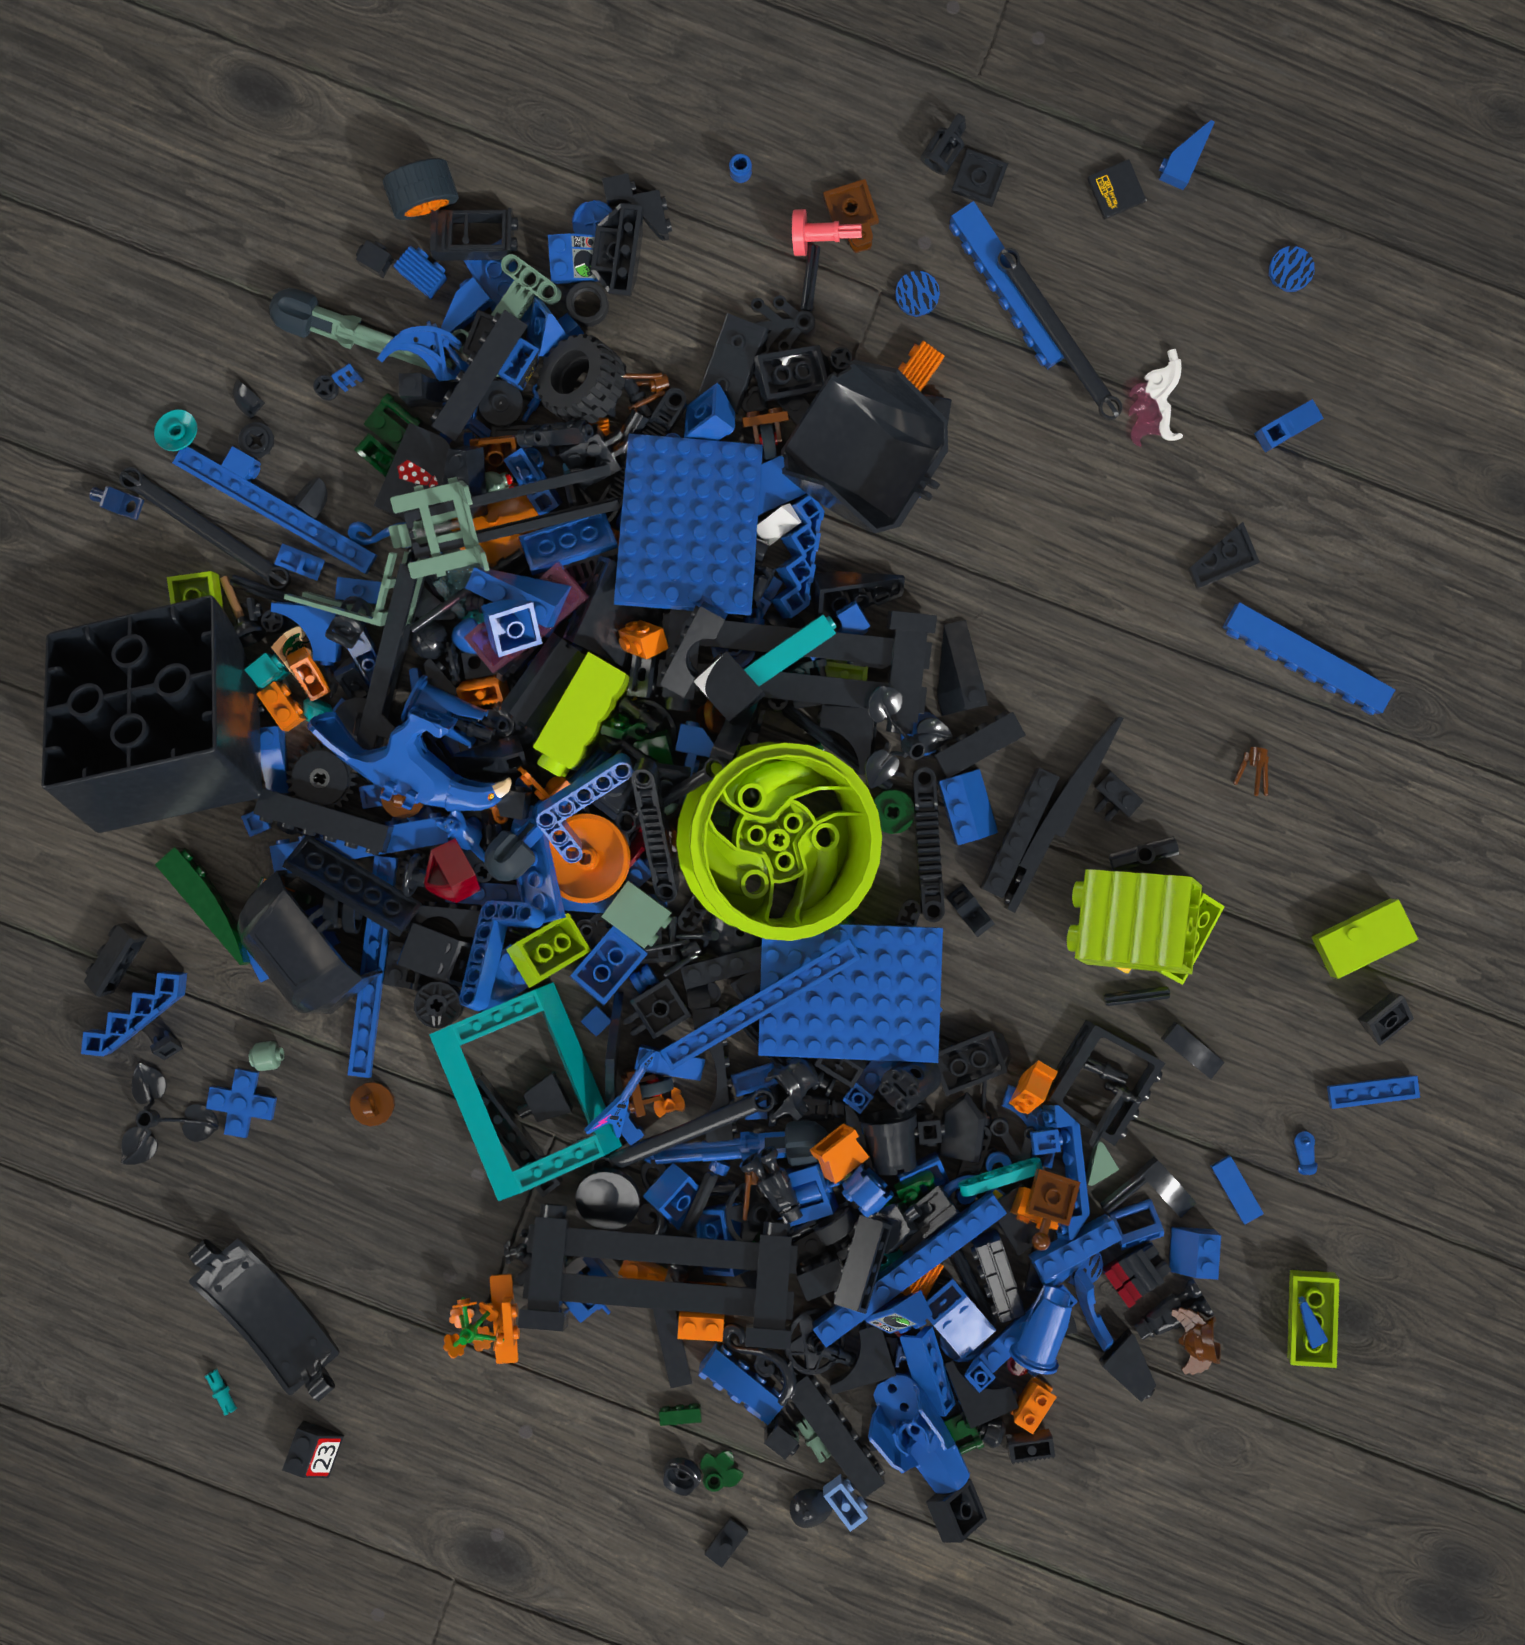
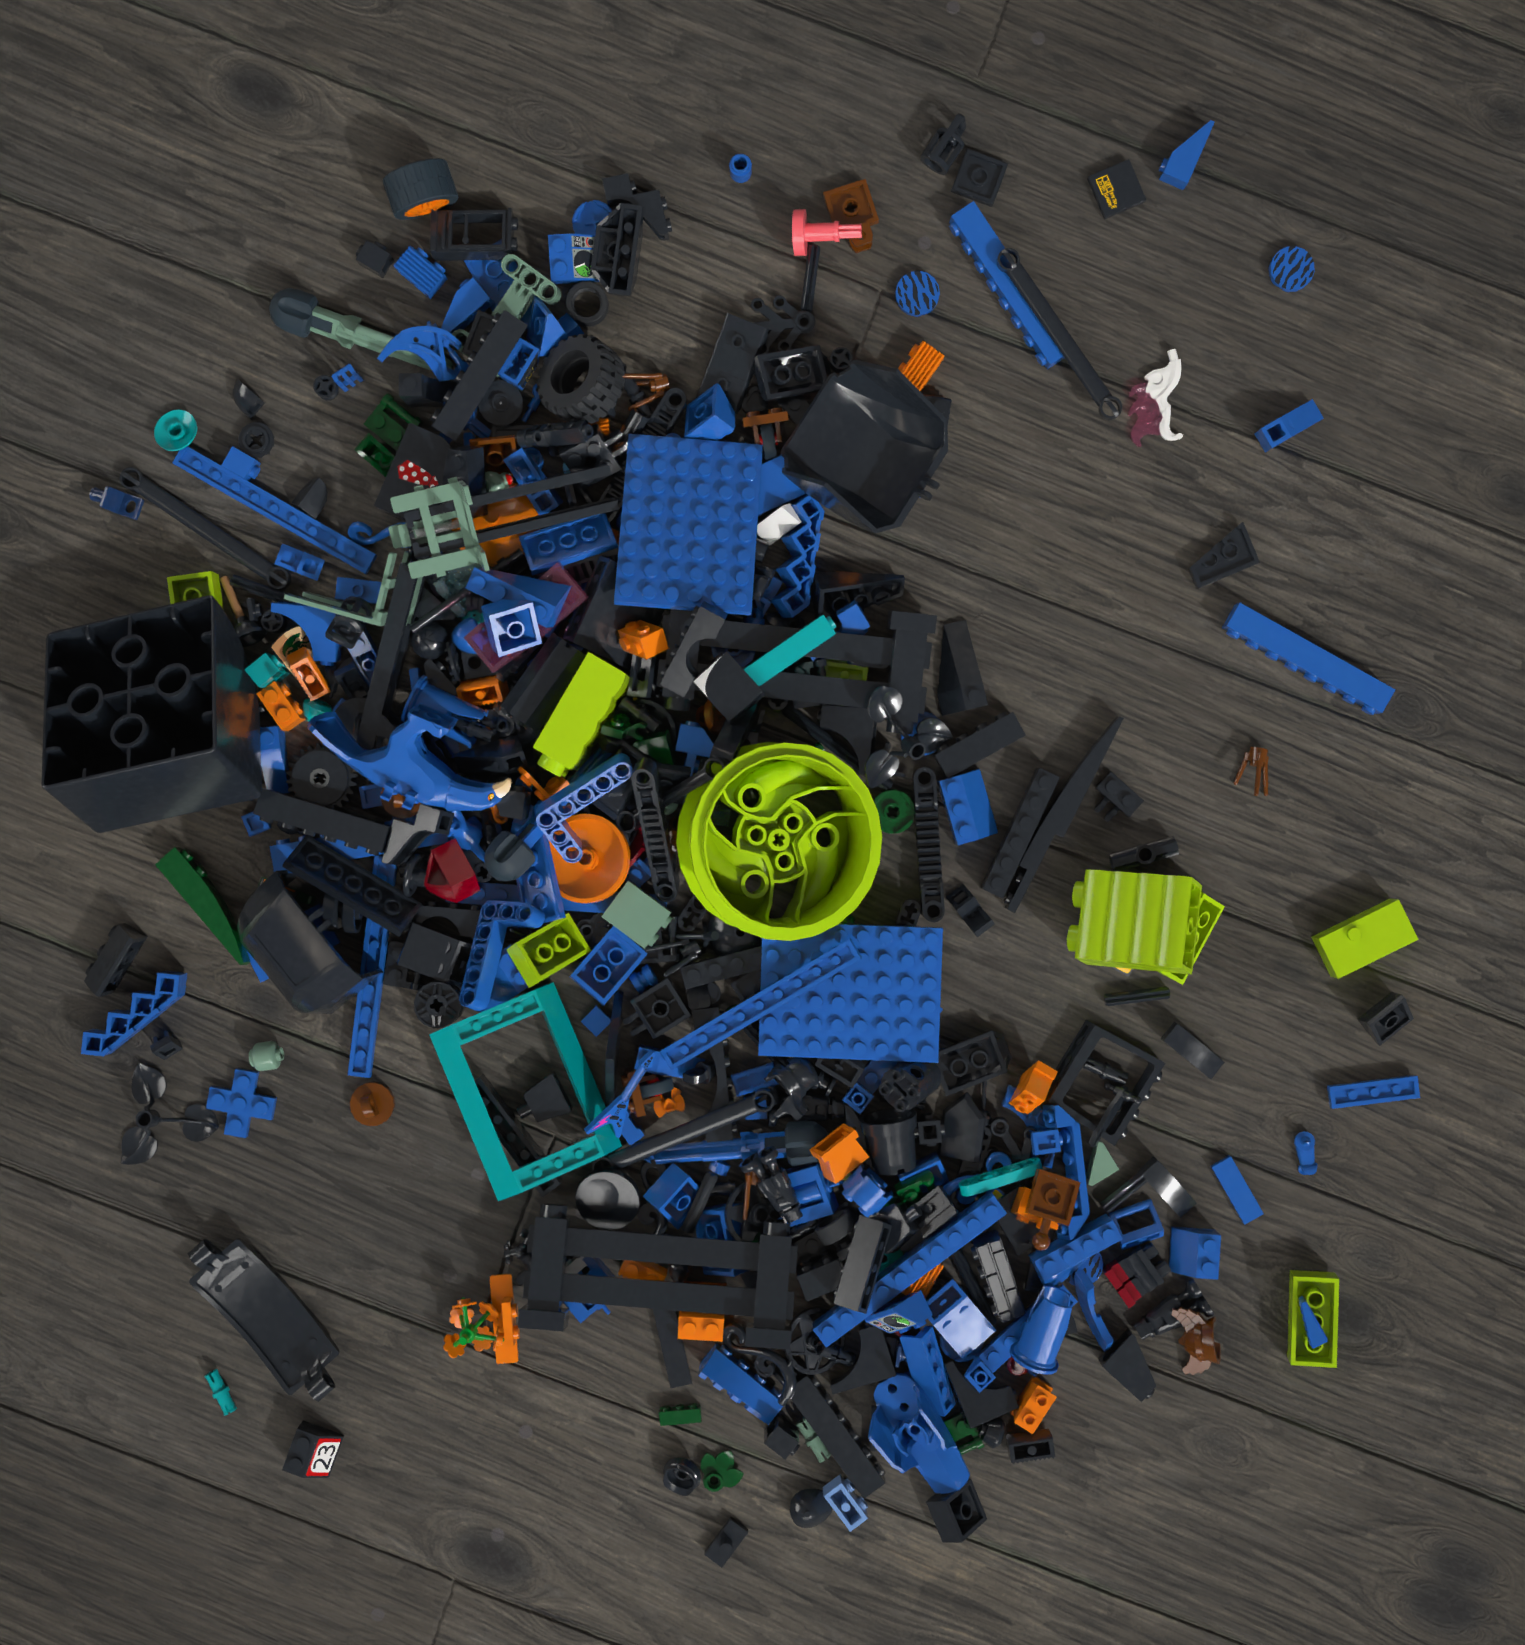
(407, 836): none -> arch
(701, 1073): none -> black piece

